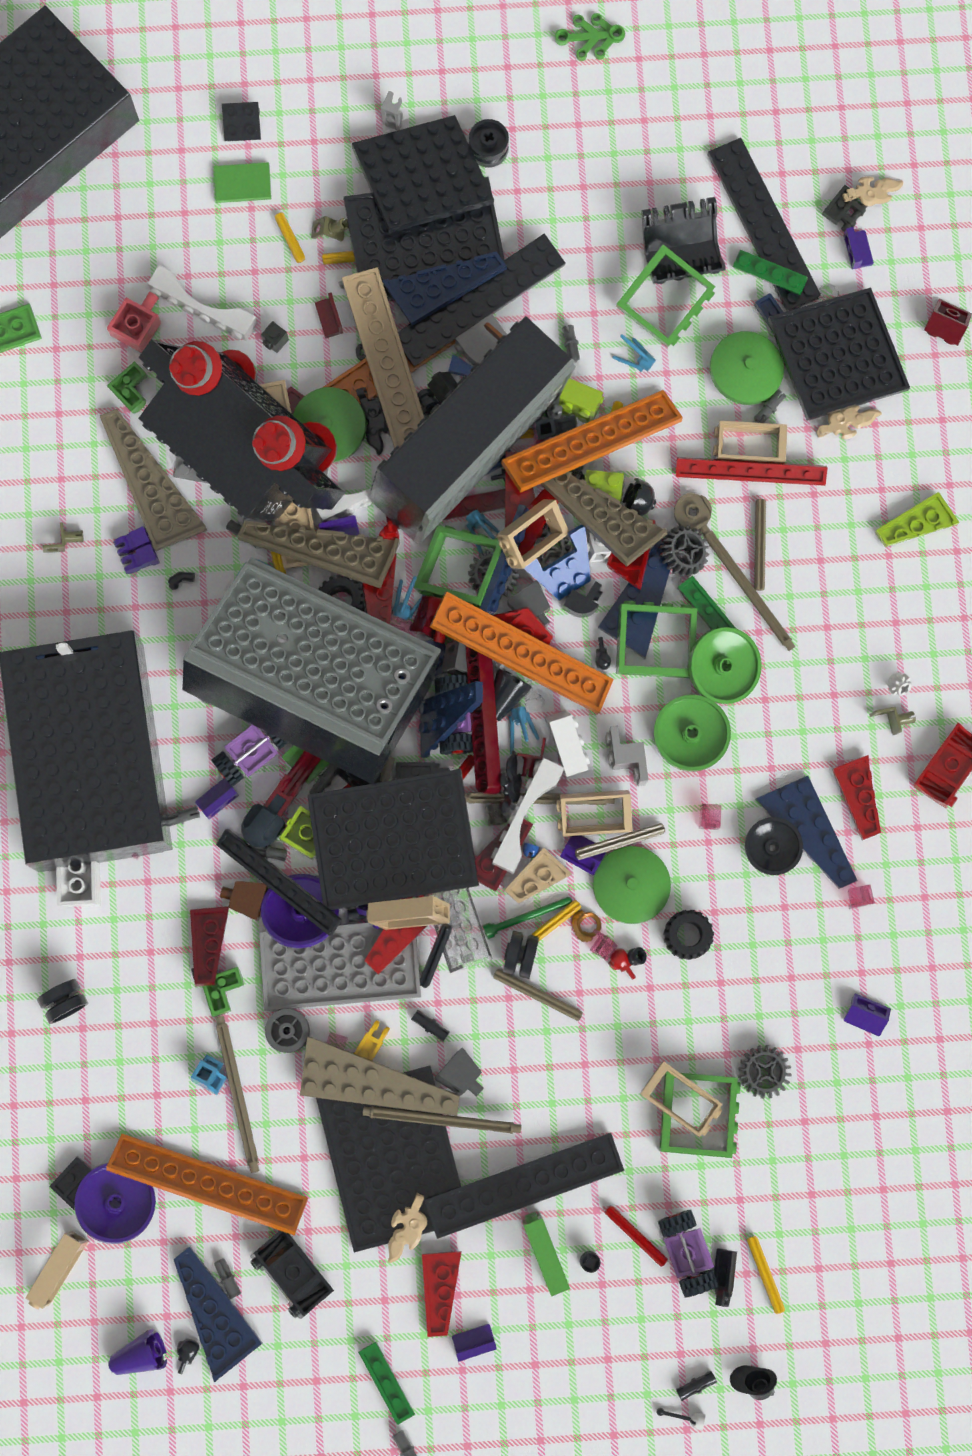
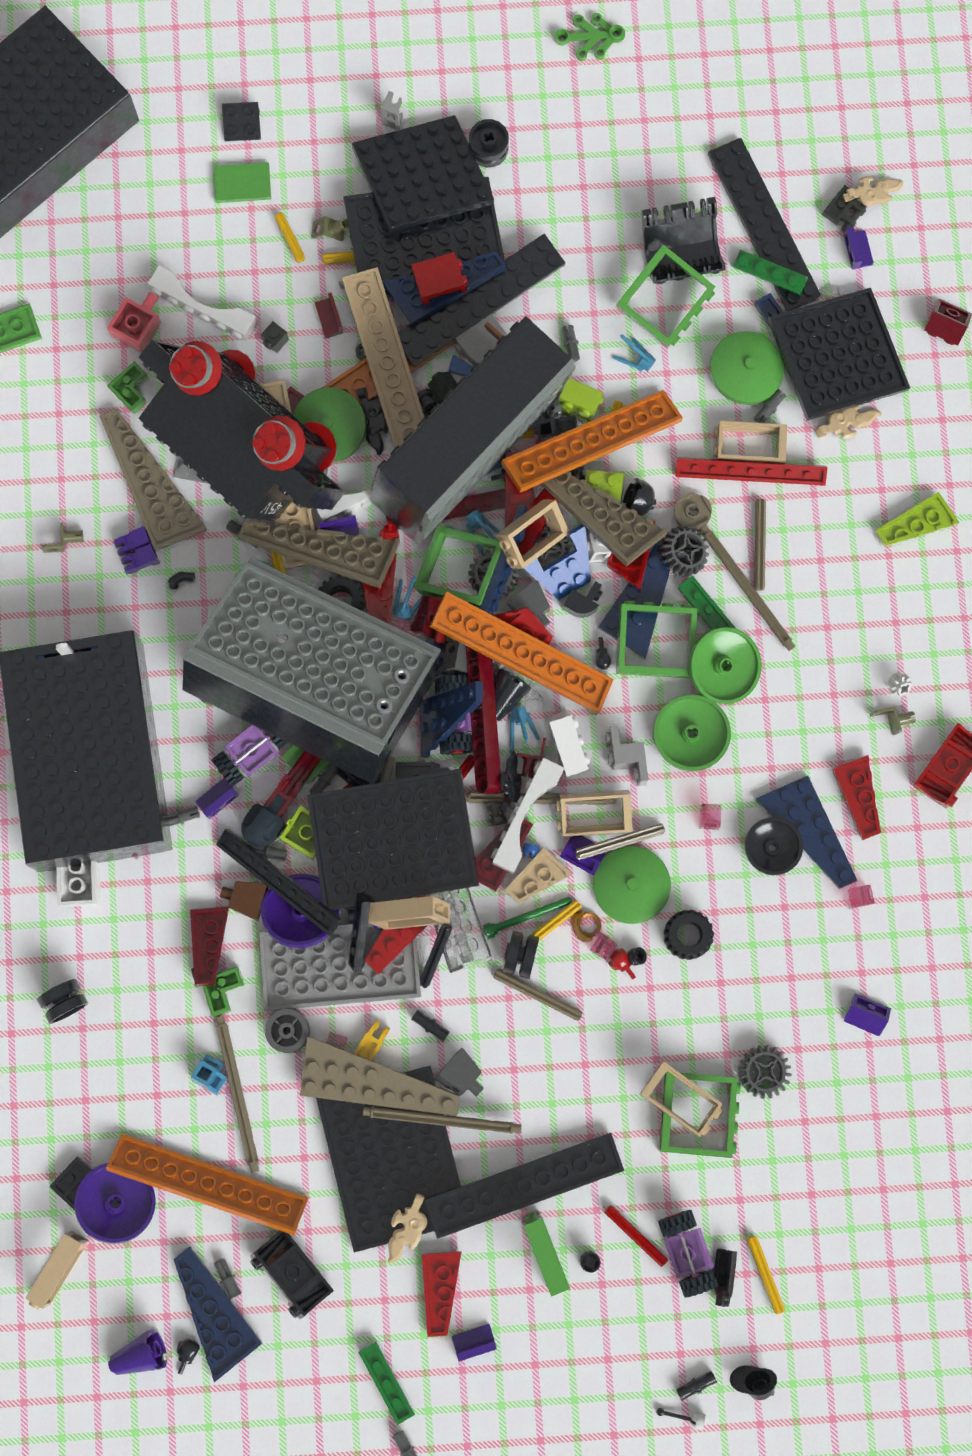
(359, 932): none -> black tile
(439, 277): none -> red panel

